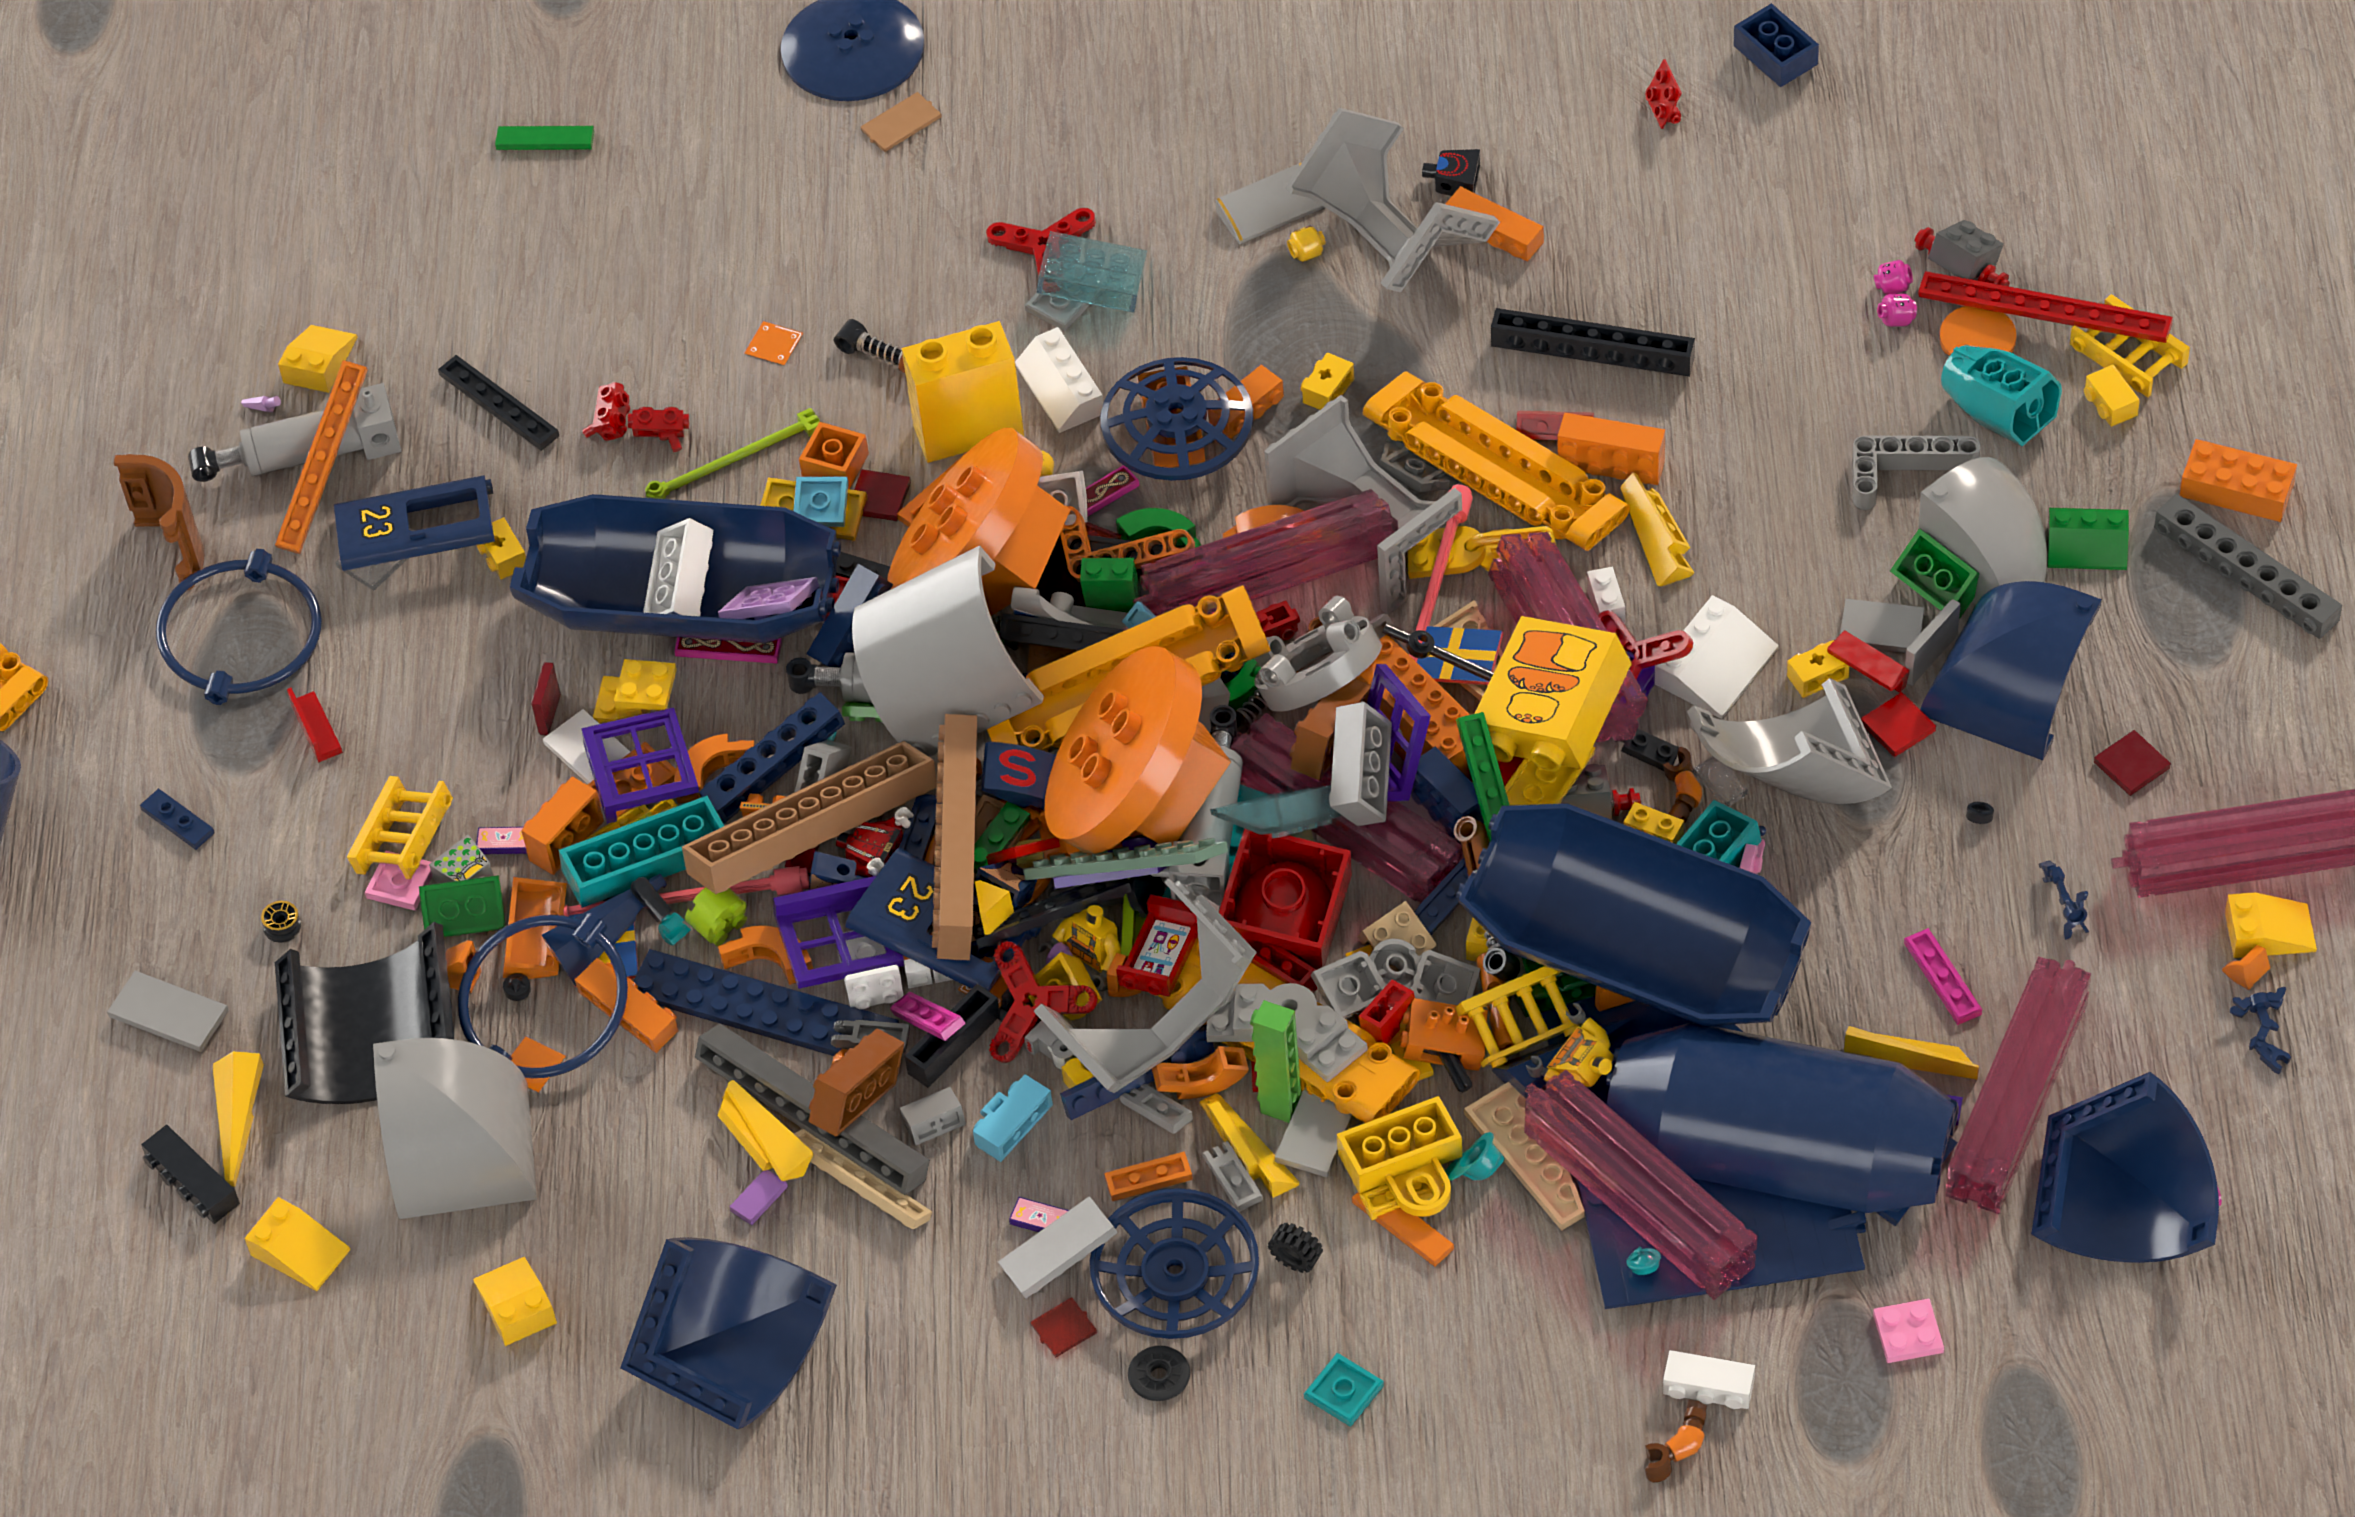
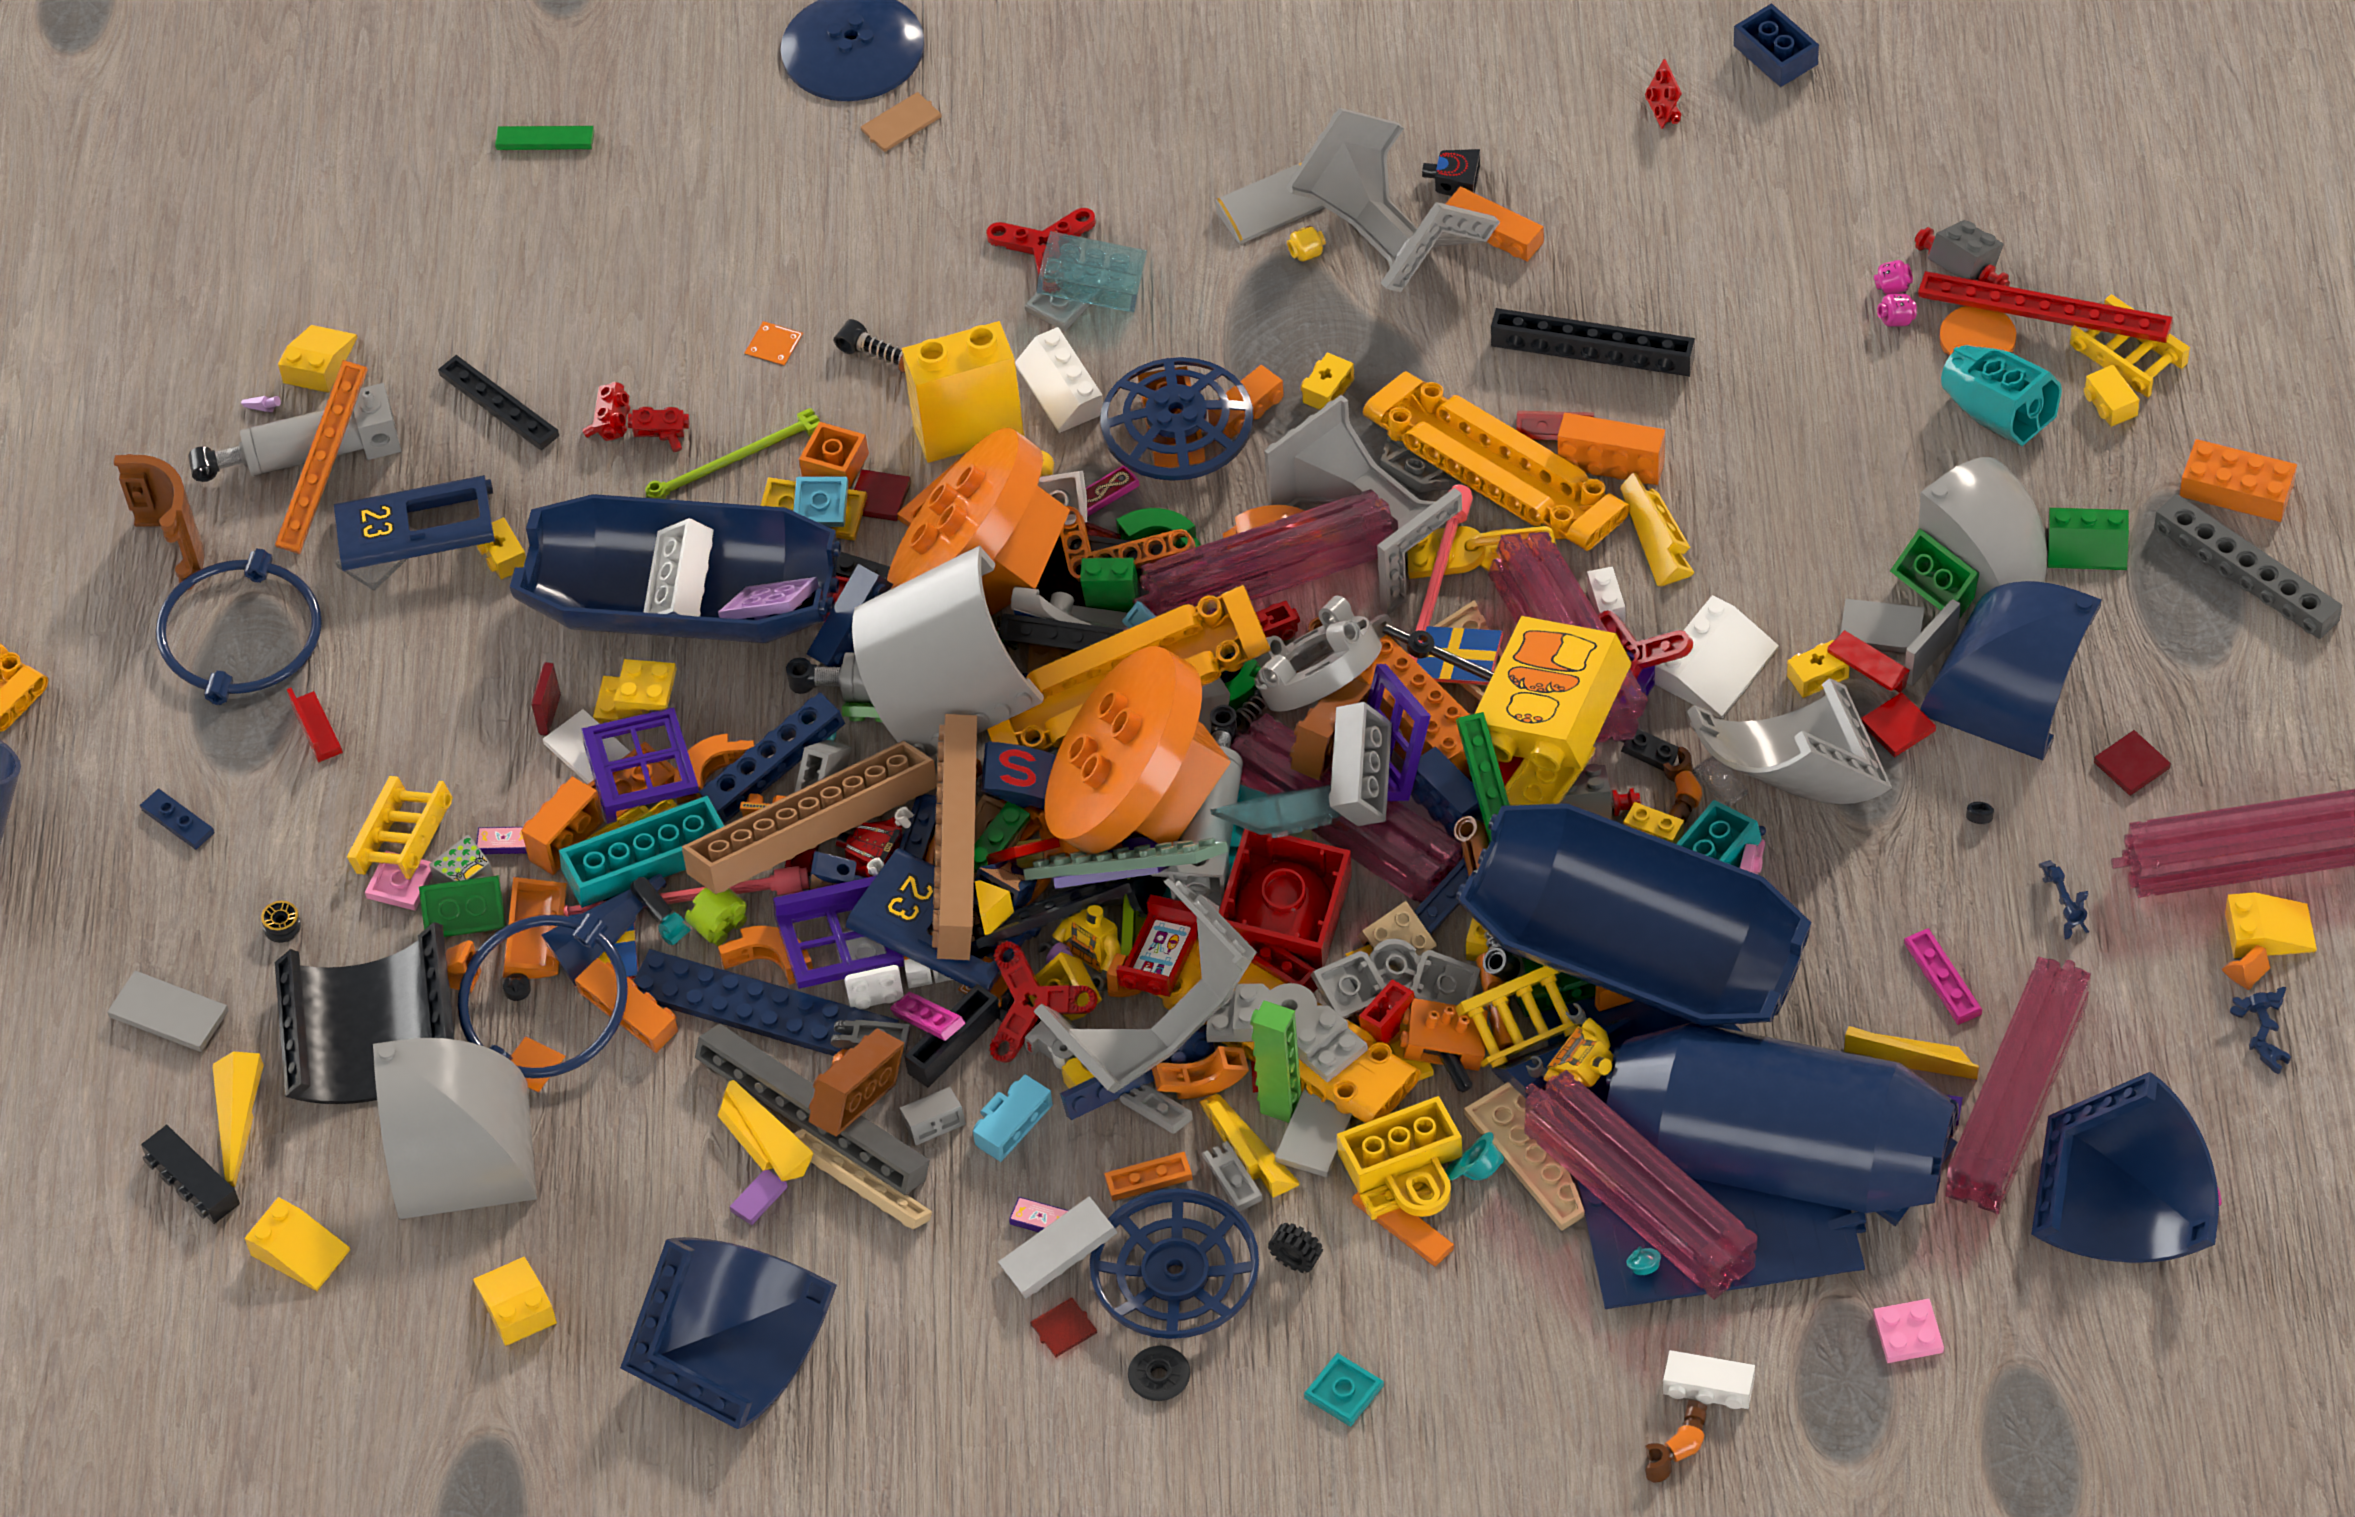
(728, 650): tile -> none
(1904, 453): light grey beam -> none

